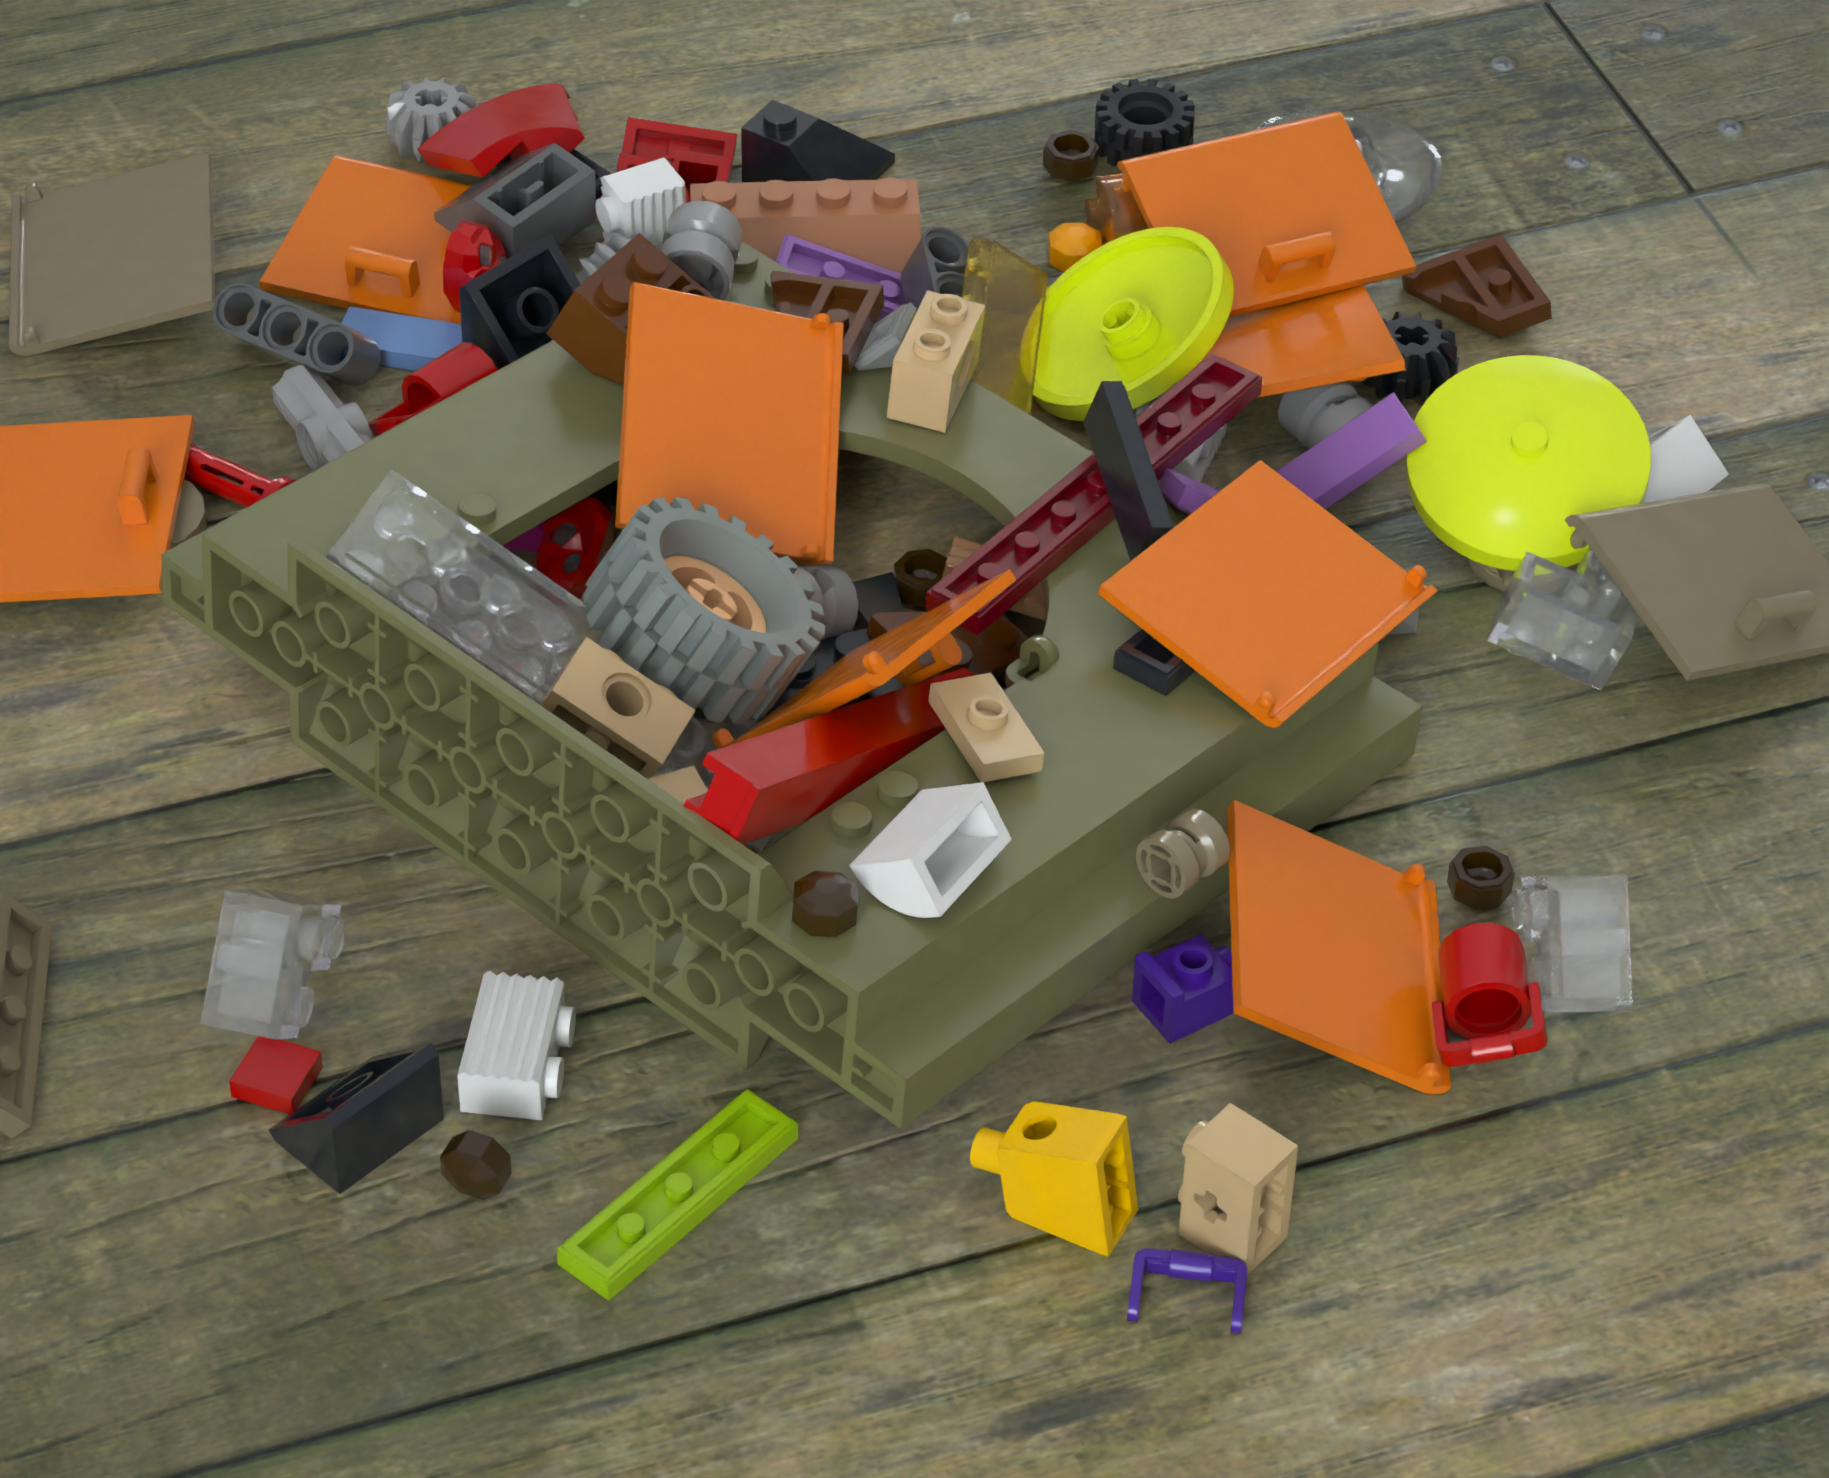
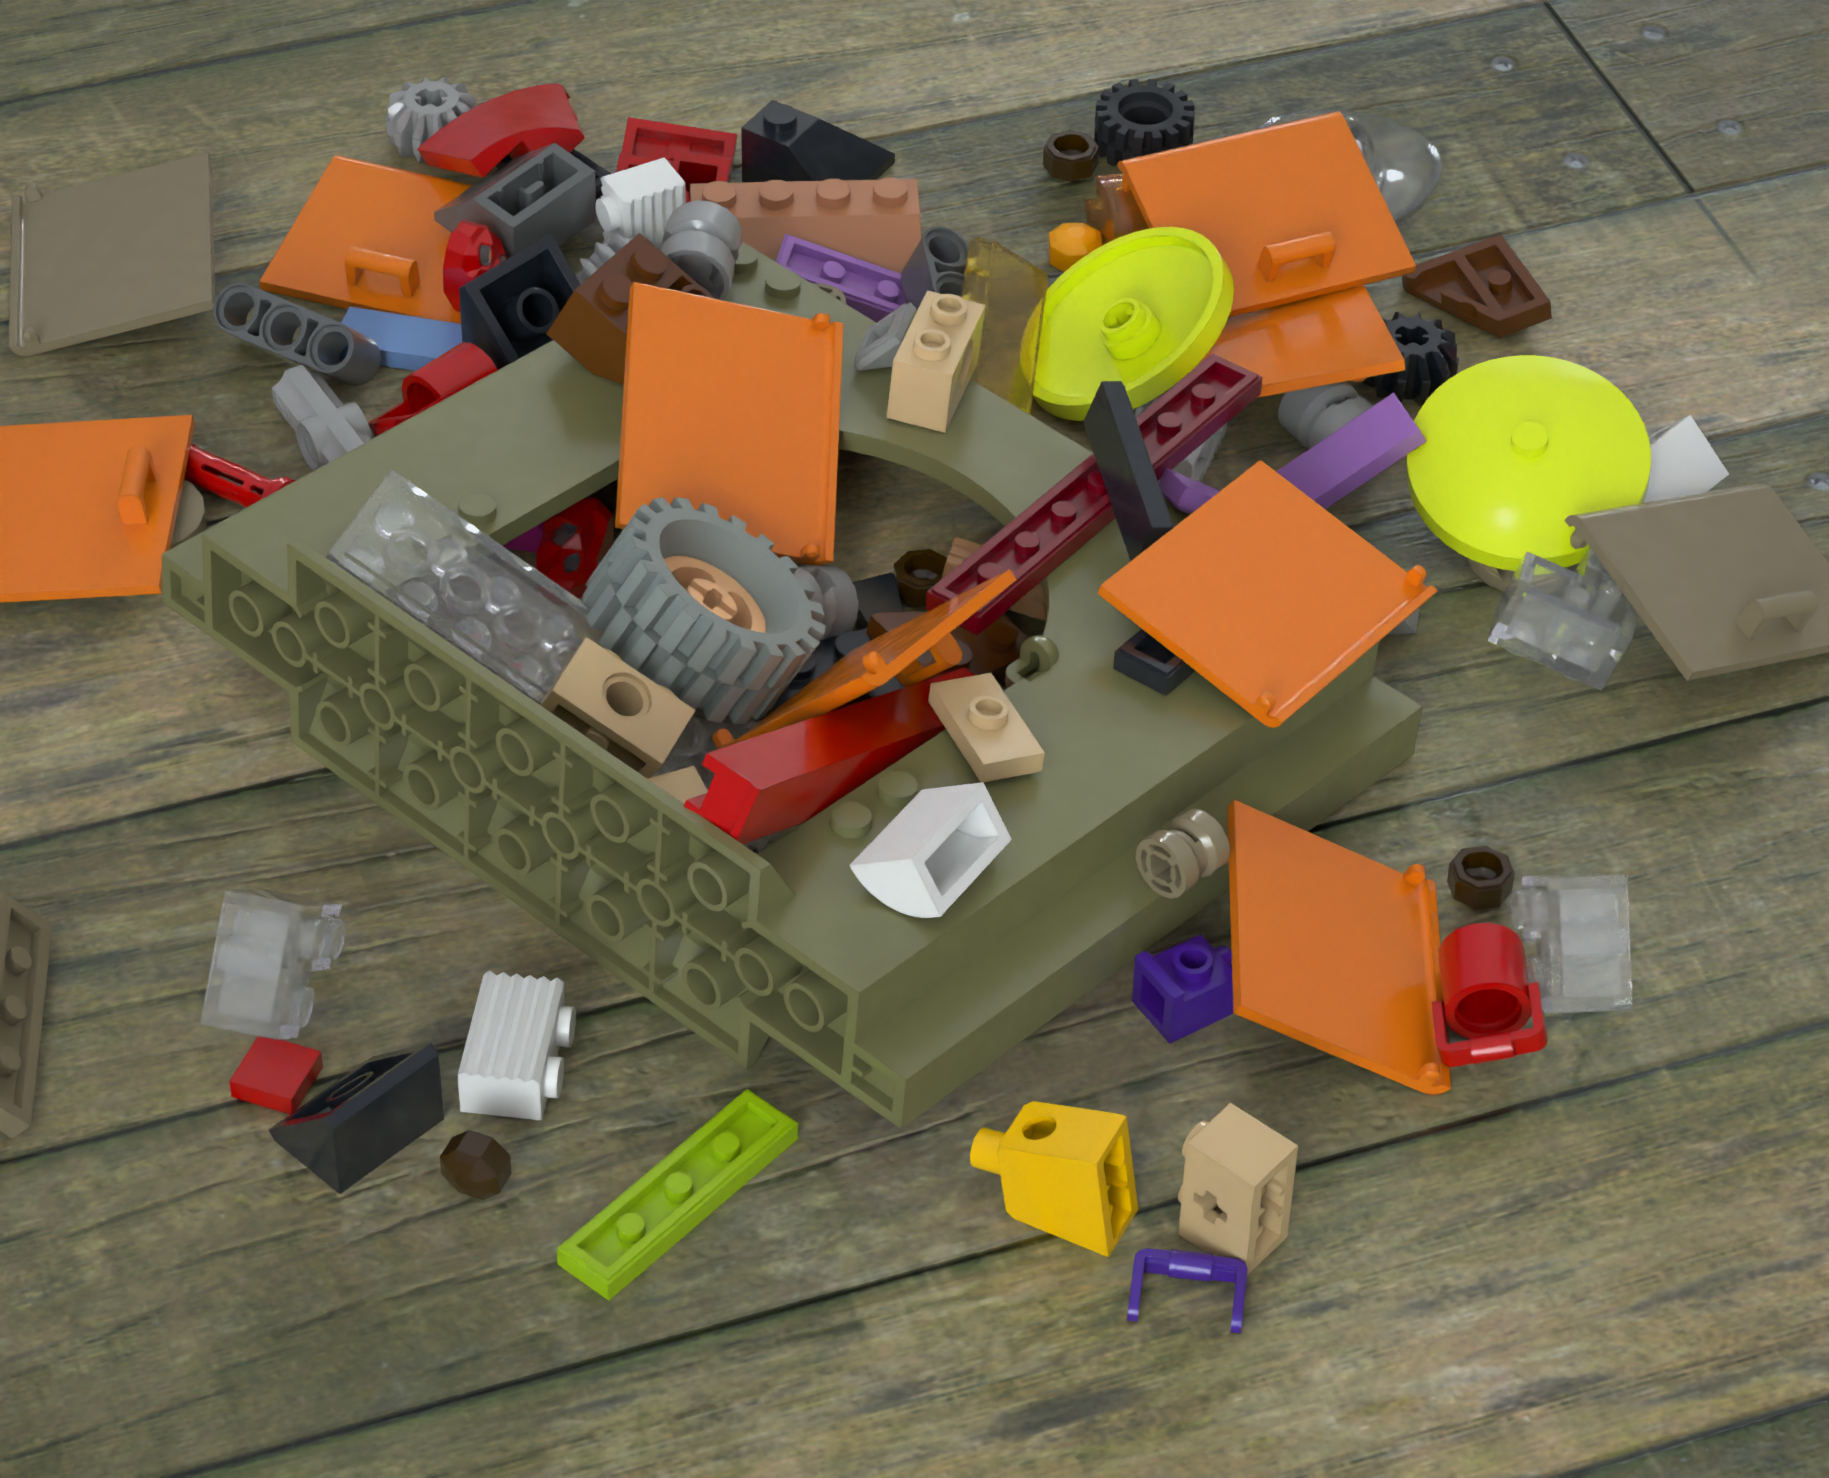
(825, 903): dark brown tile -> none
(844, 300): reddish brown wing -> none

